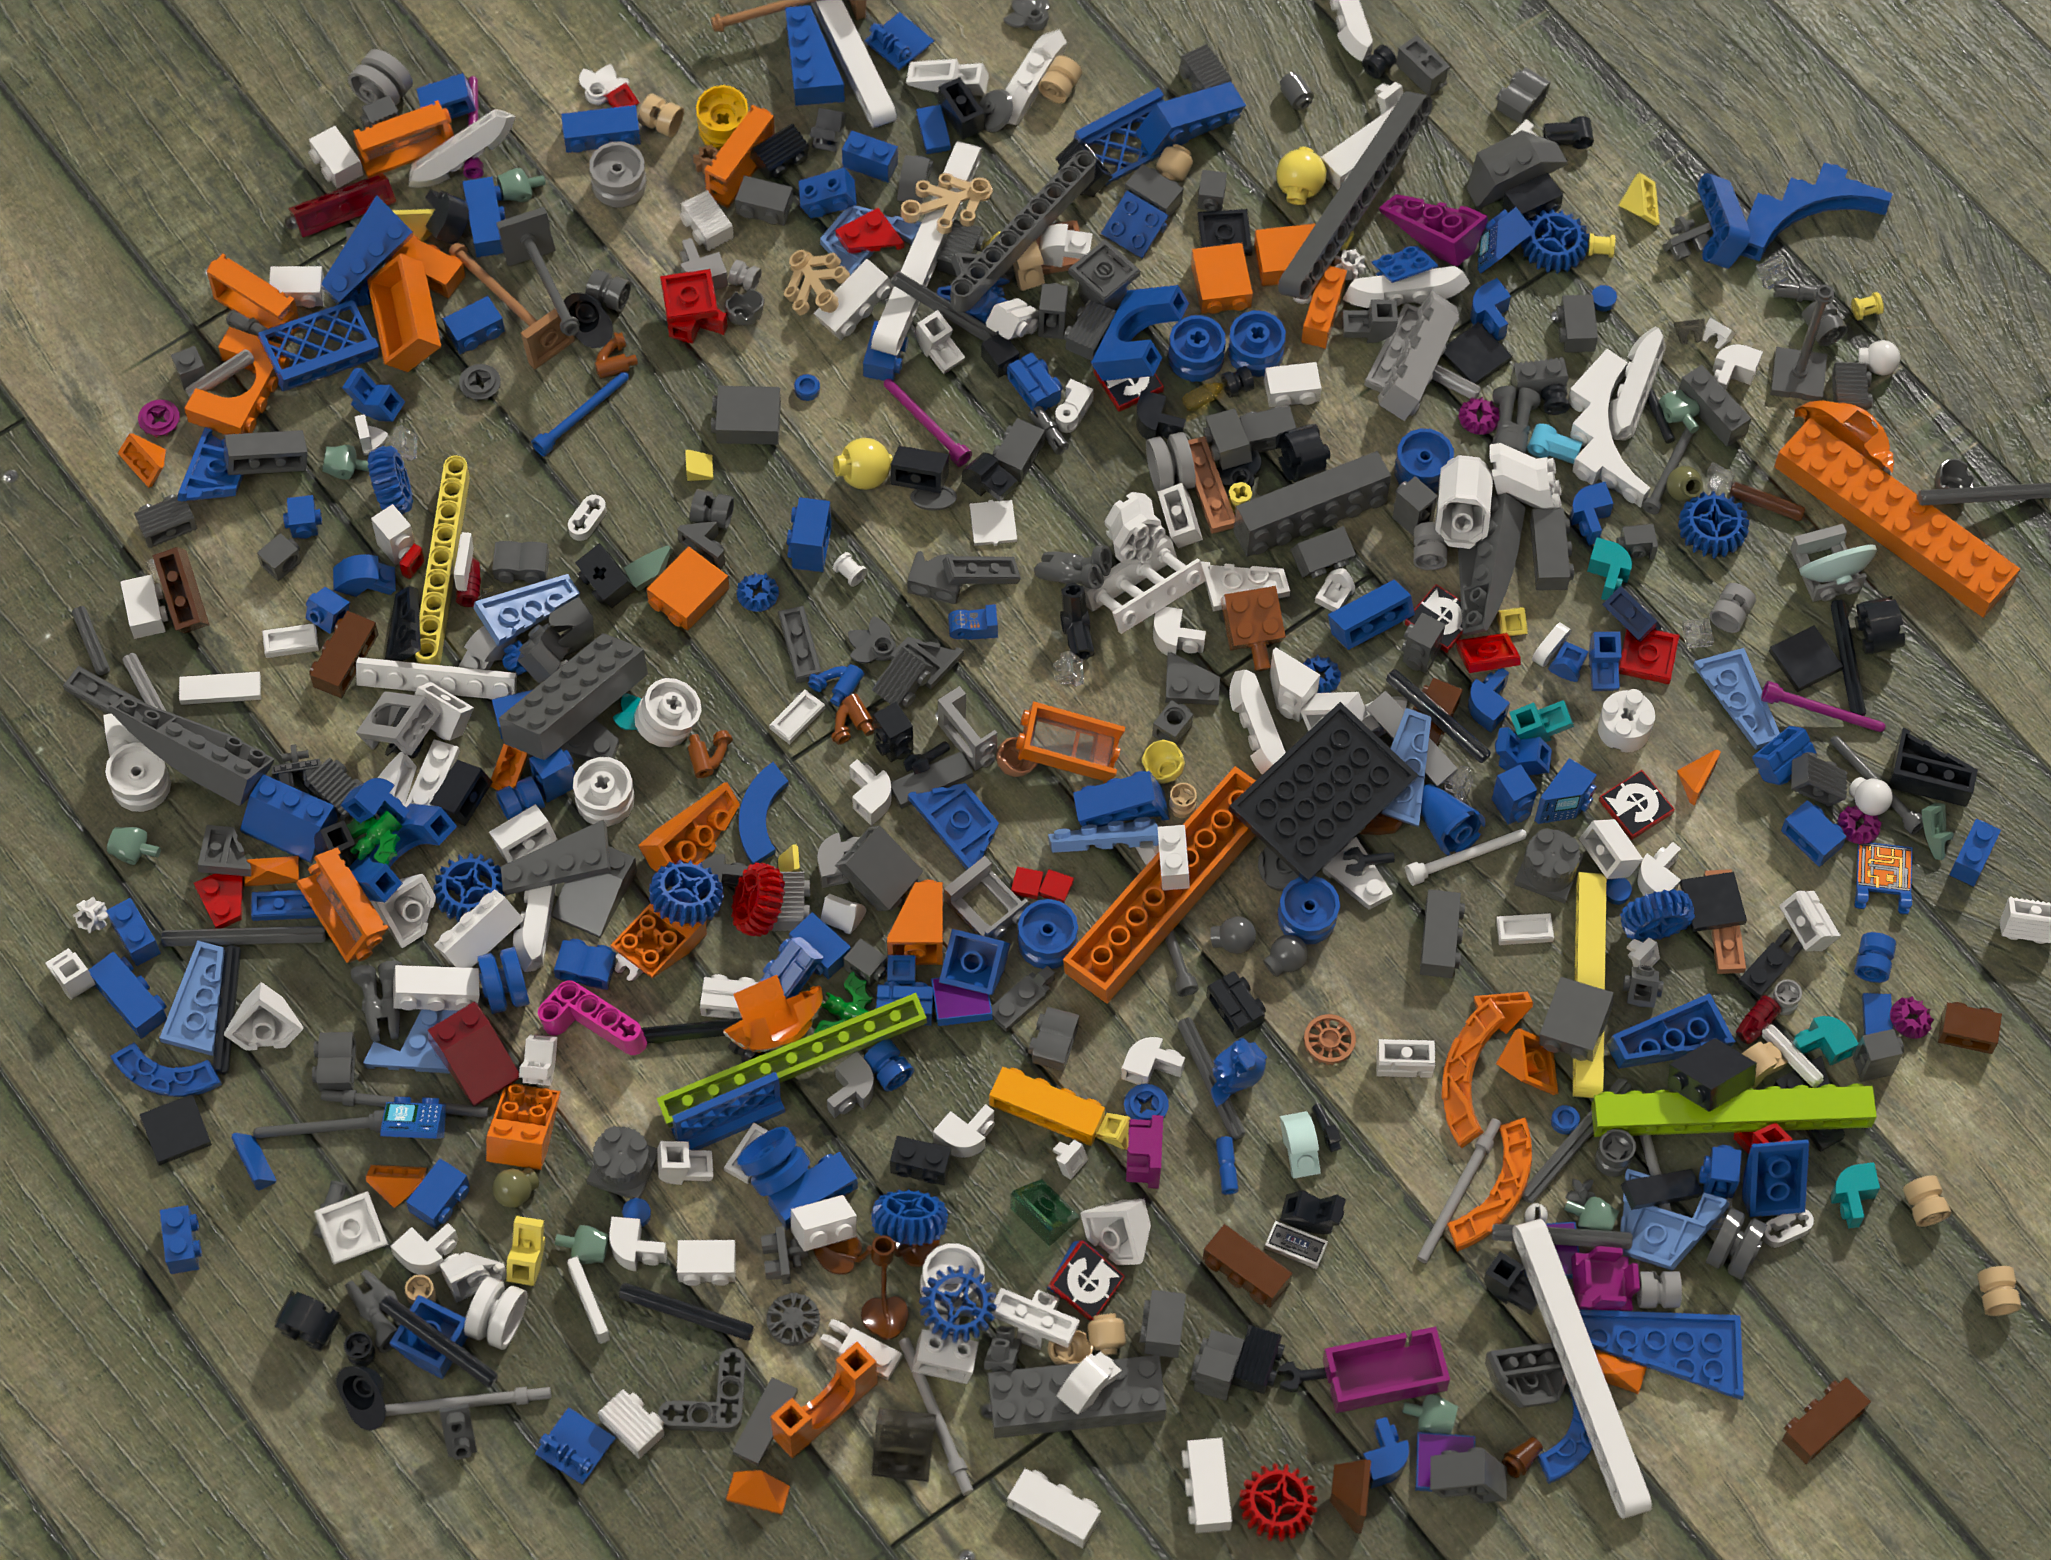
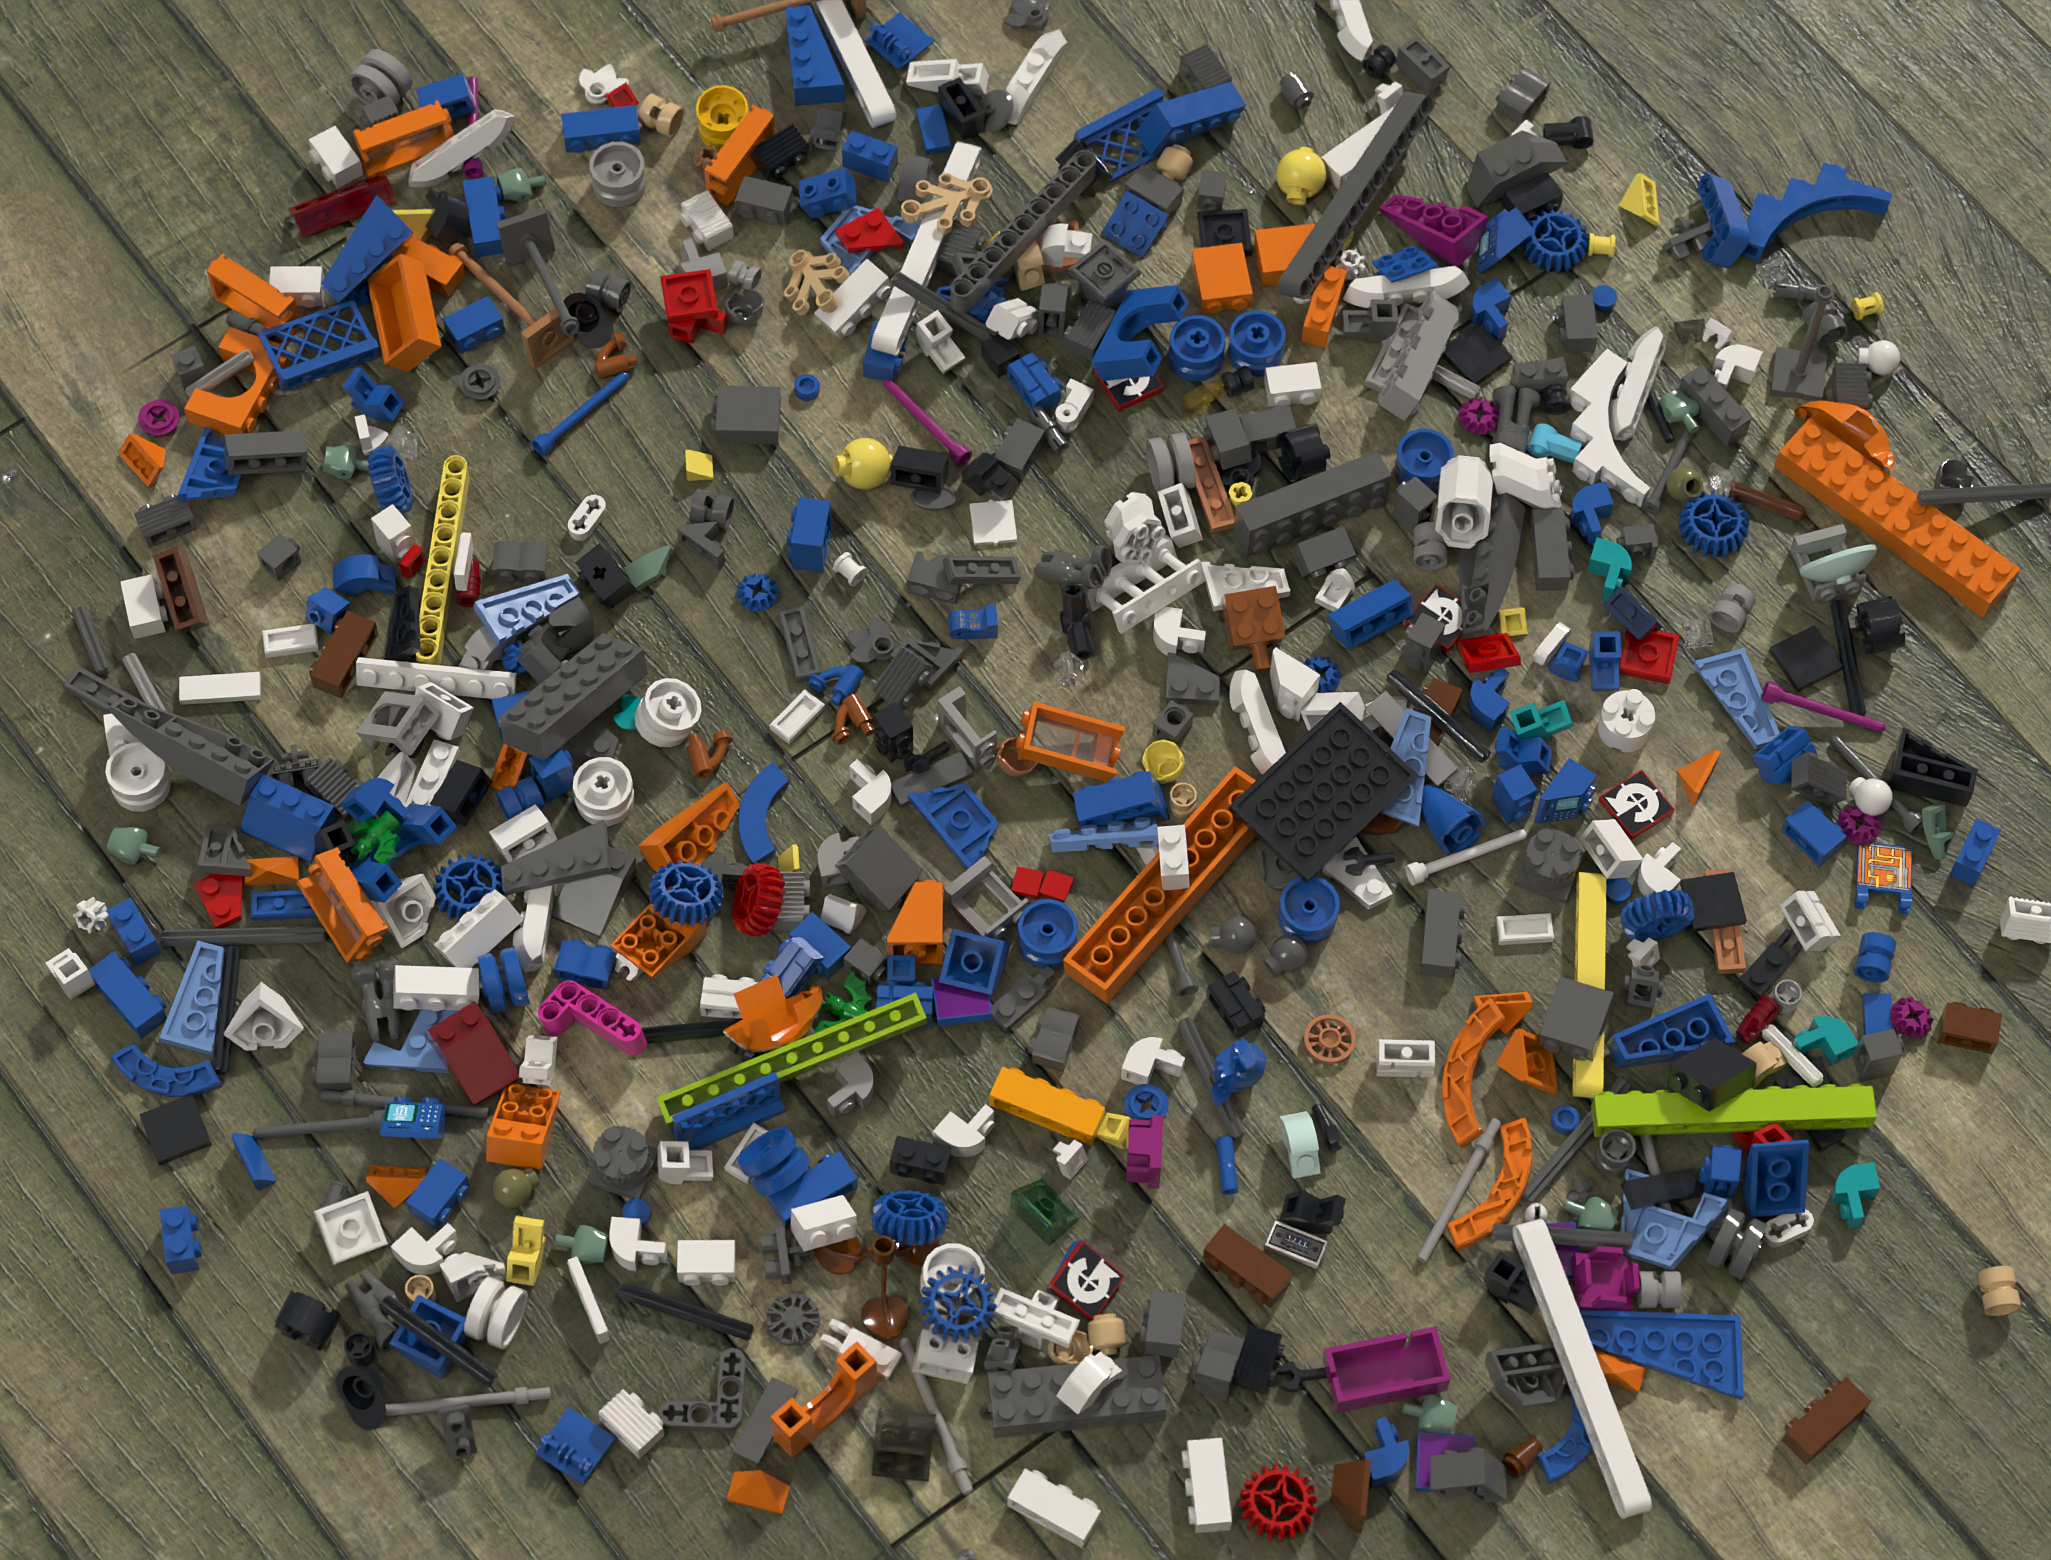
(302, 517): blue brick -> none
(687, 589): orange brick -> none
(890, 1068): blue wheel -> none
(1060, 79): tan wheel -> none
(1119, 1229): white slope -> none
(1151, 417): black brick -> none
(1925, 1197): tan wheel -> none

